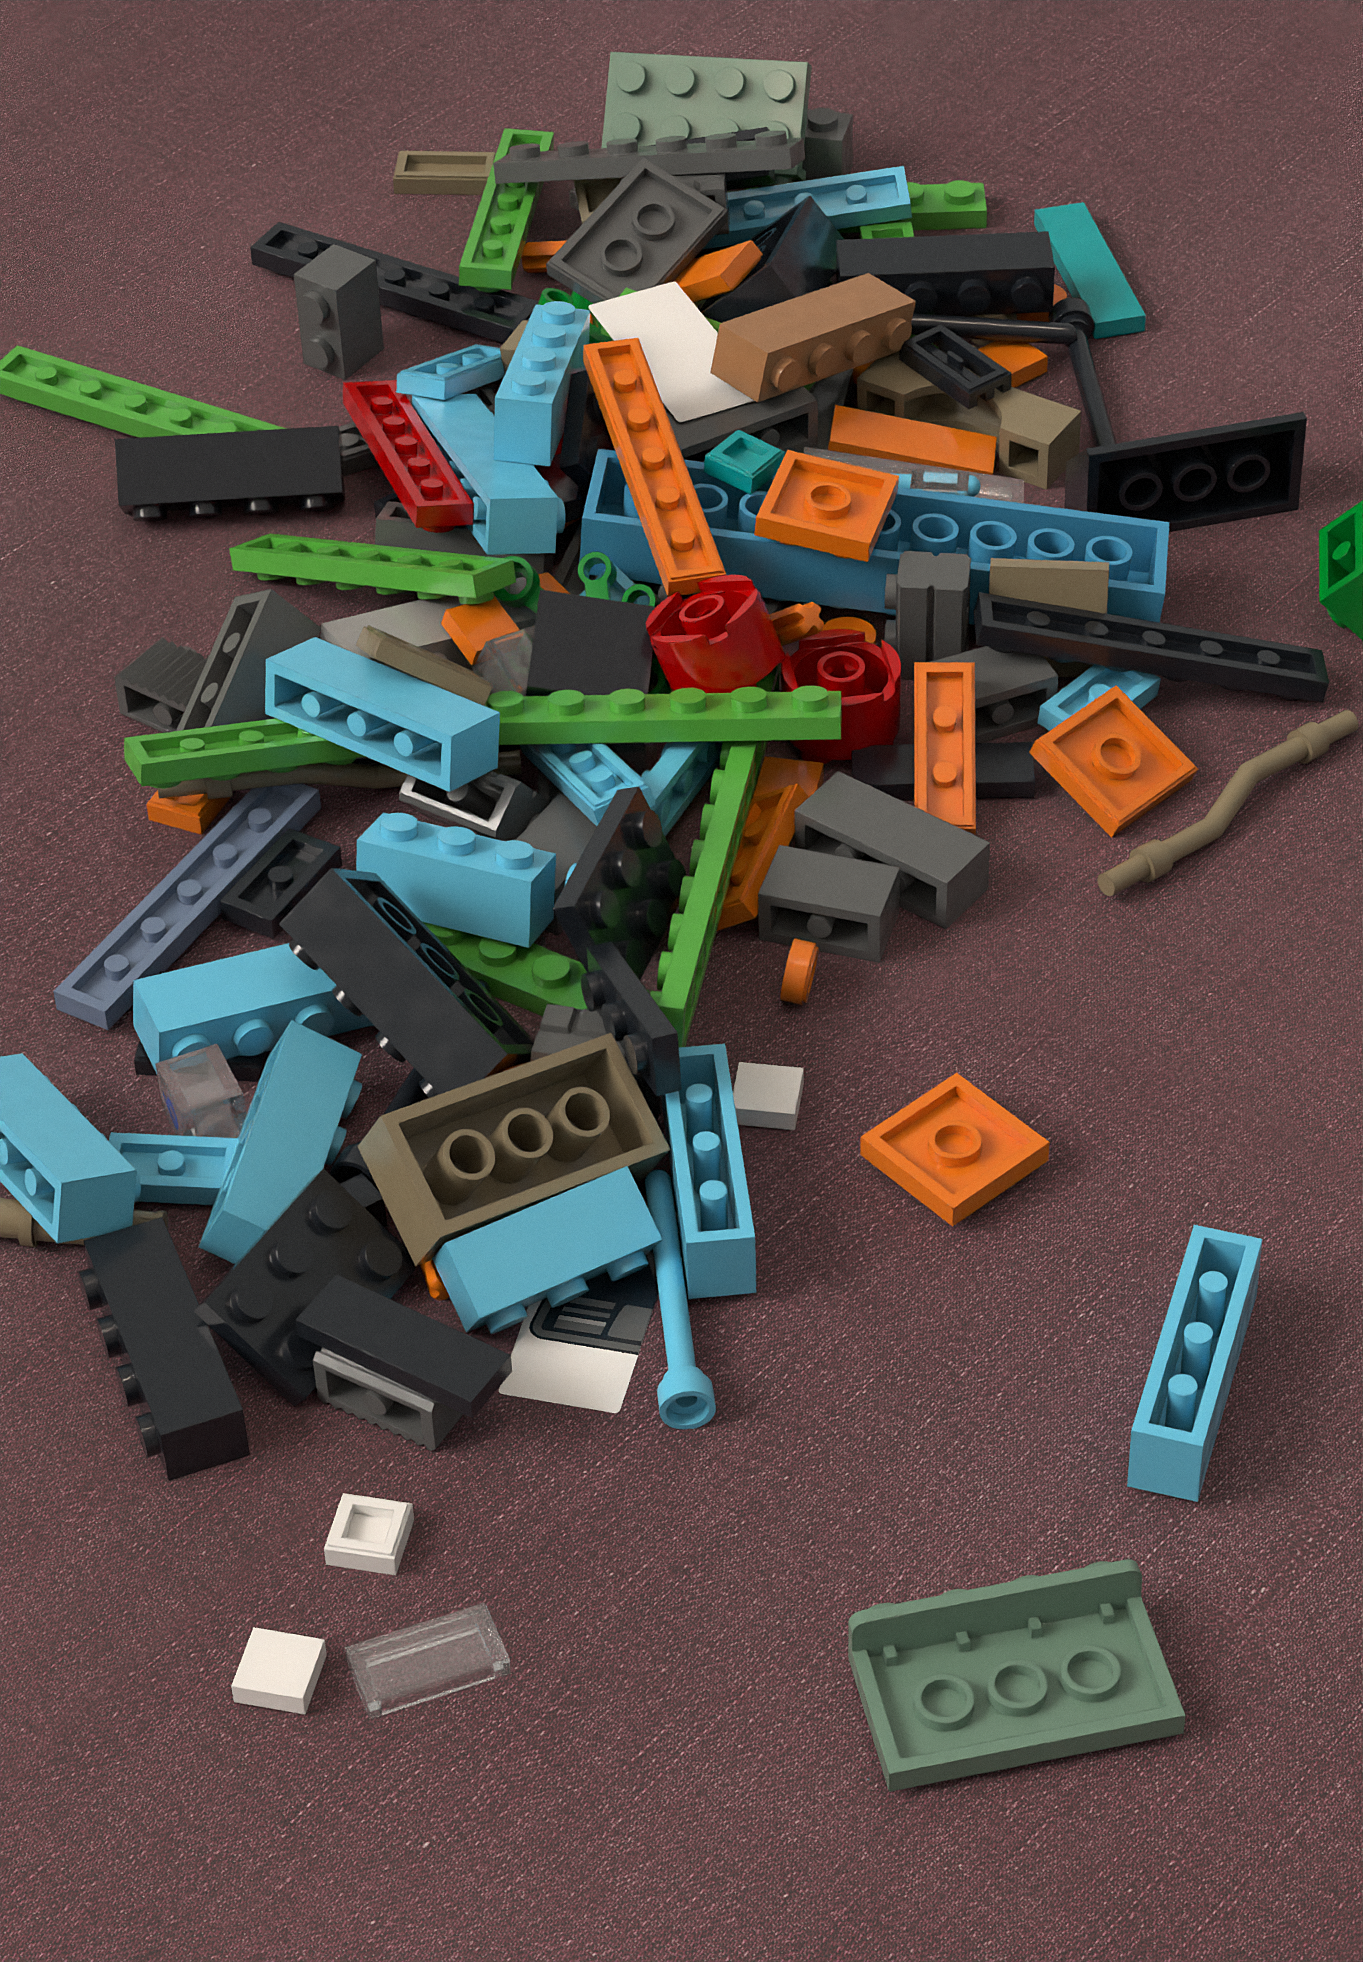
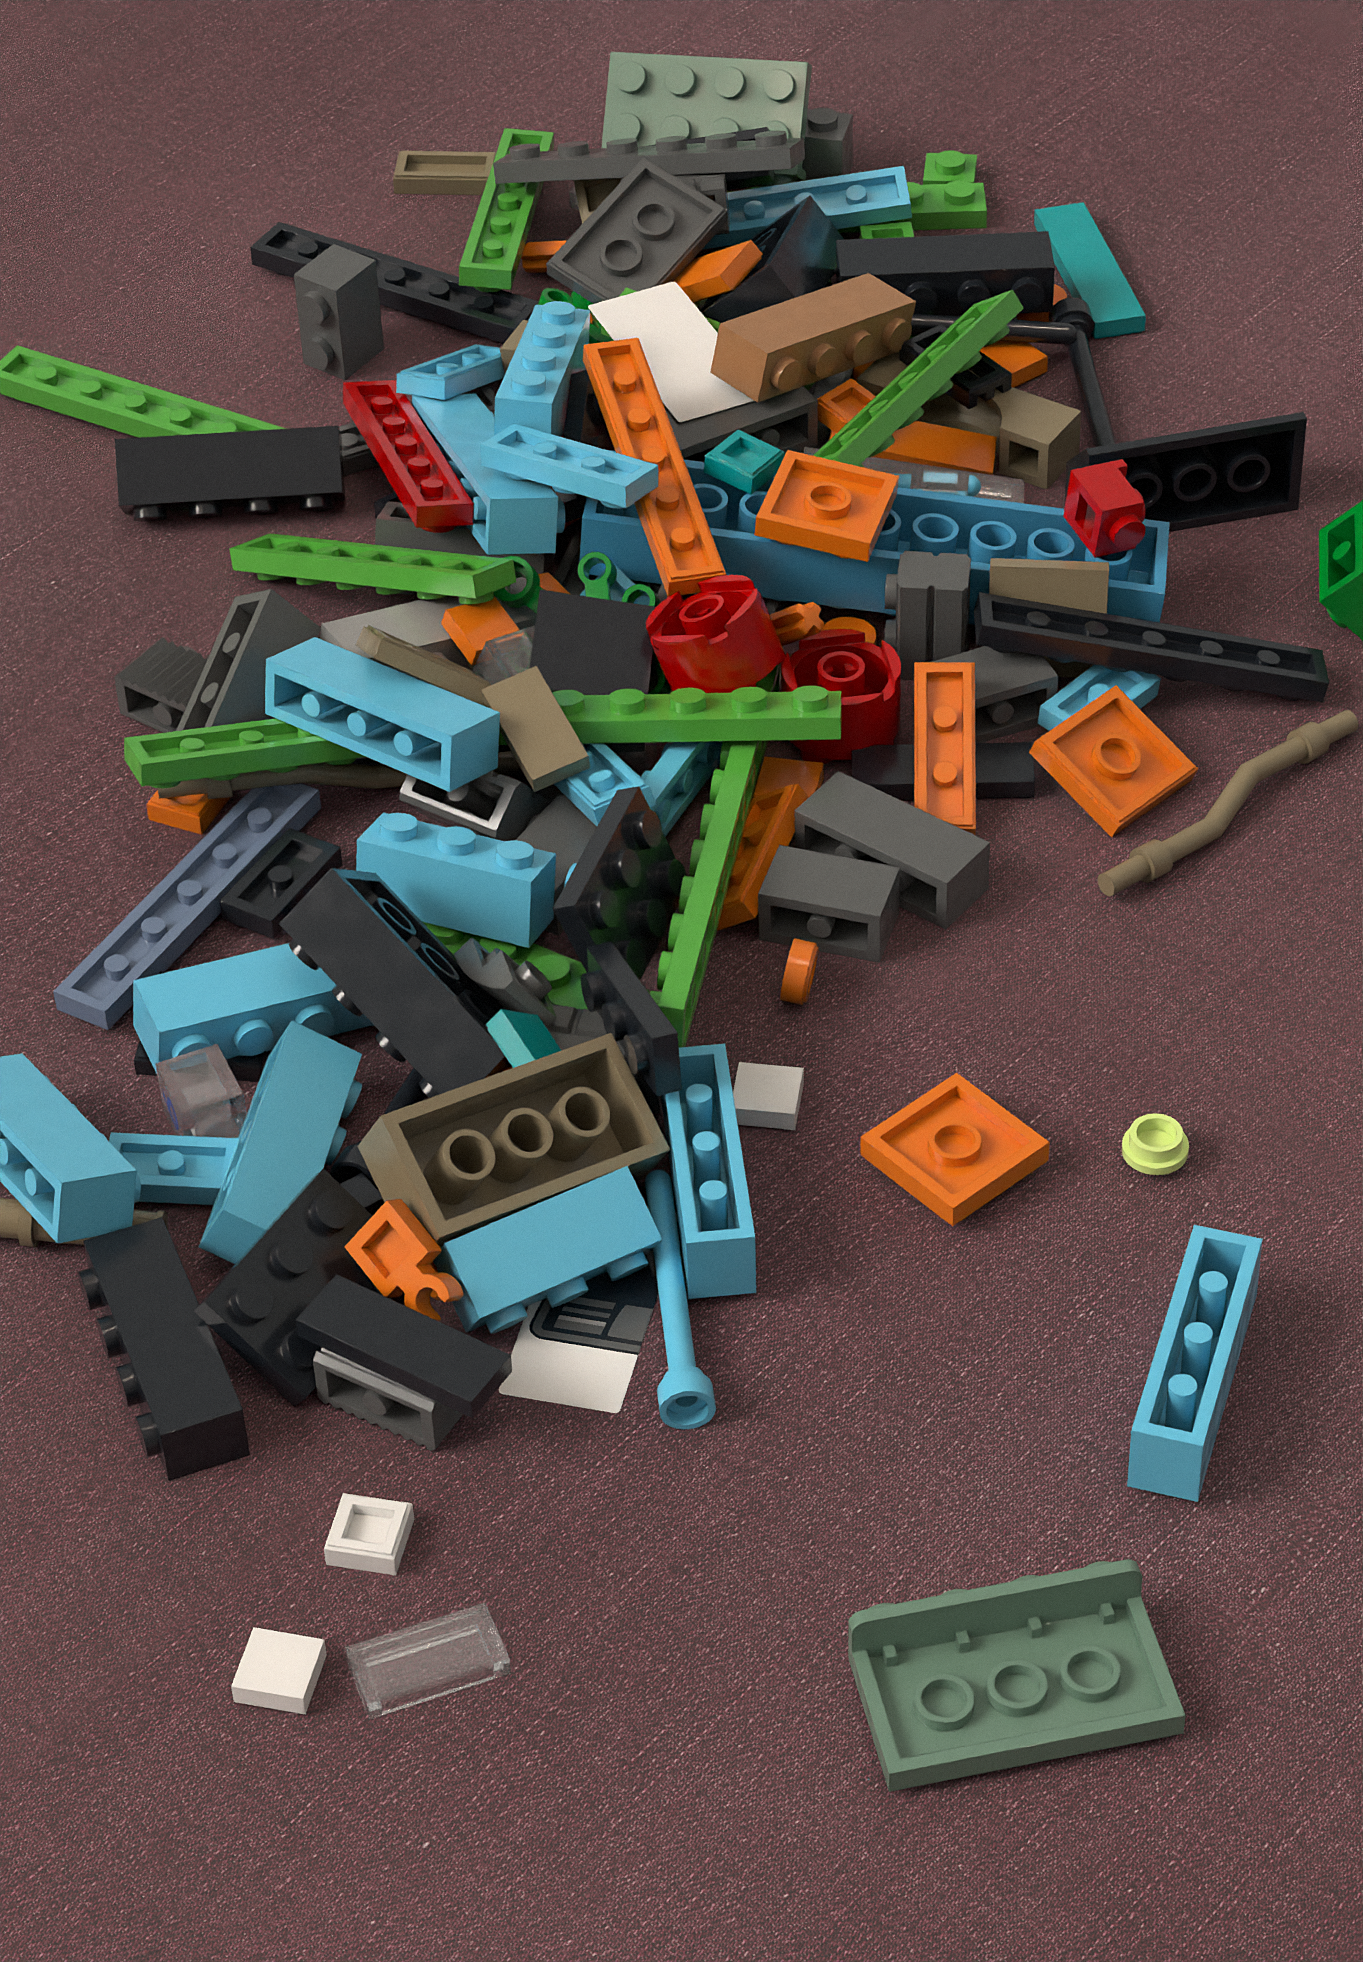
(397, 1258): none -> orange plate
(513, 985): none -> dark grey slope
(521, 1036): none -> teal tile
(536, 729): none -> dark tan tile
(569, 466): none -> medium azure plate
(842, 404): none -> orange tile
(922, 381): none -> bright green plate
(949, 167): none -> bright green plate
(1105, 508): none -> red brick
(1155, 1145): none -> yellowish green plate

